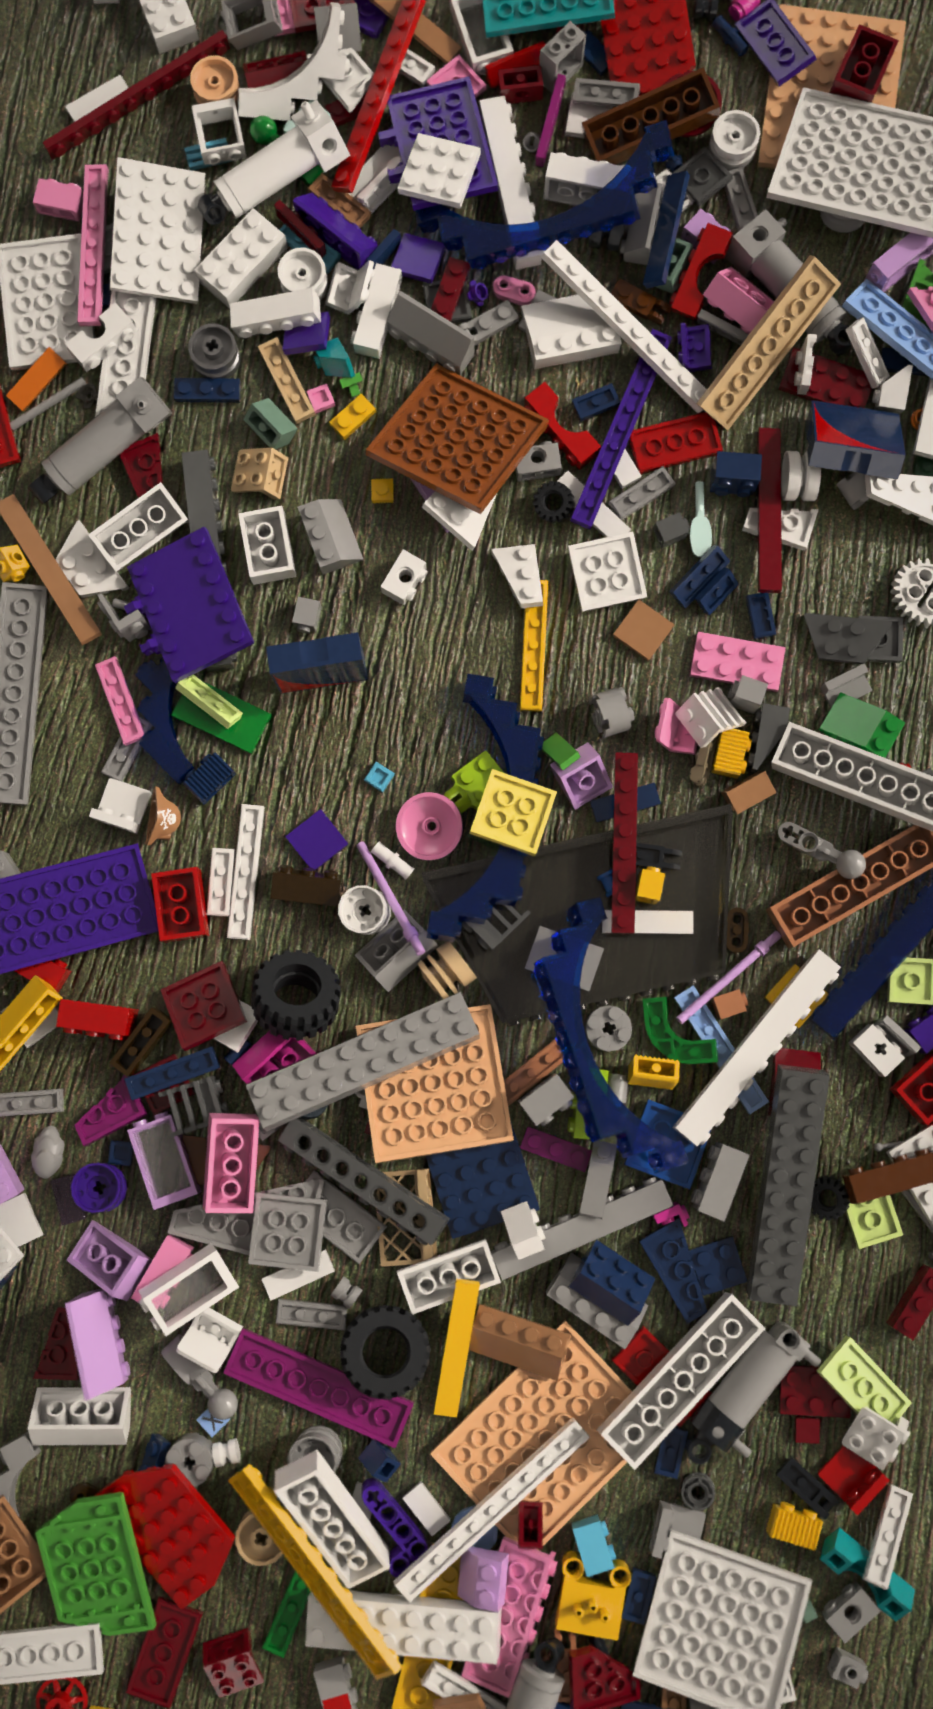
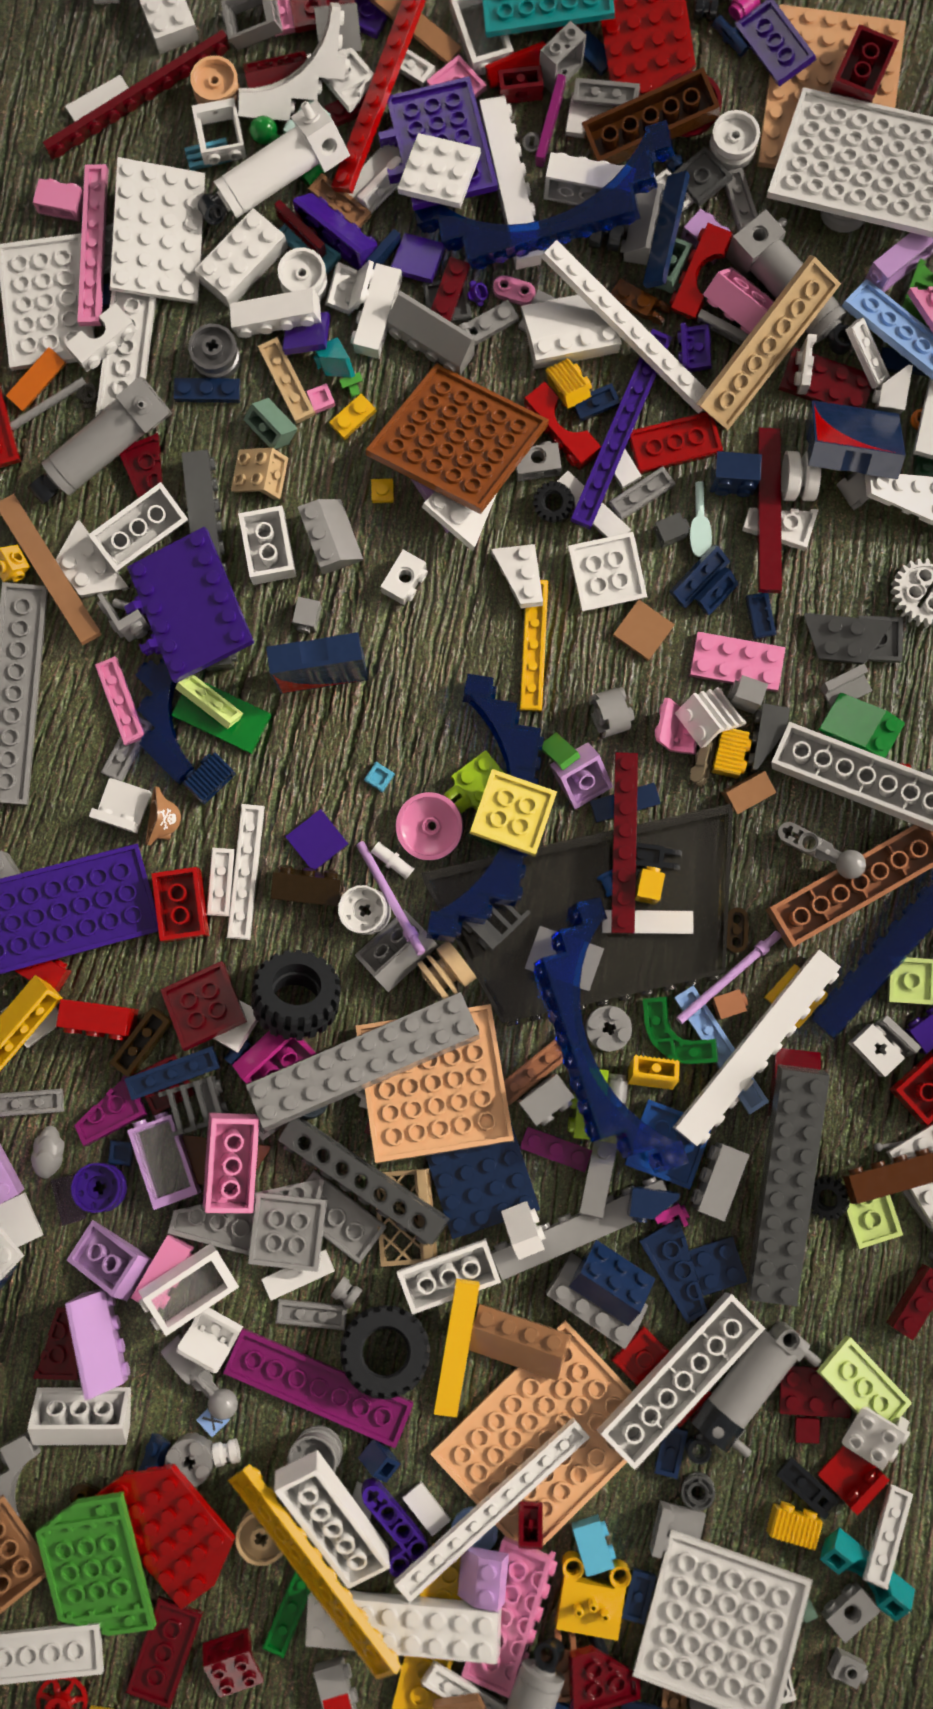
(568, 383): none -> yellow brick
(649, 1203): none -> dark blue slope

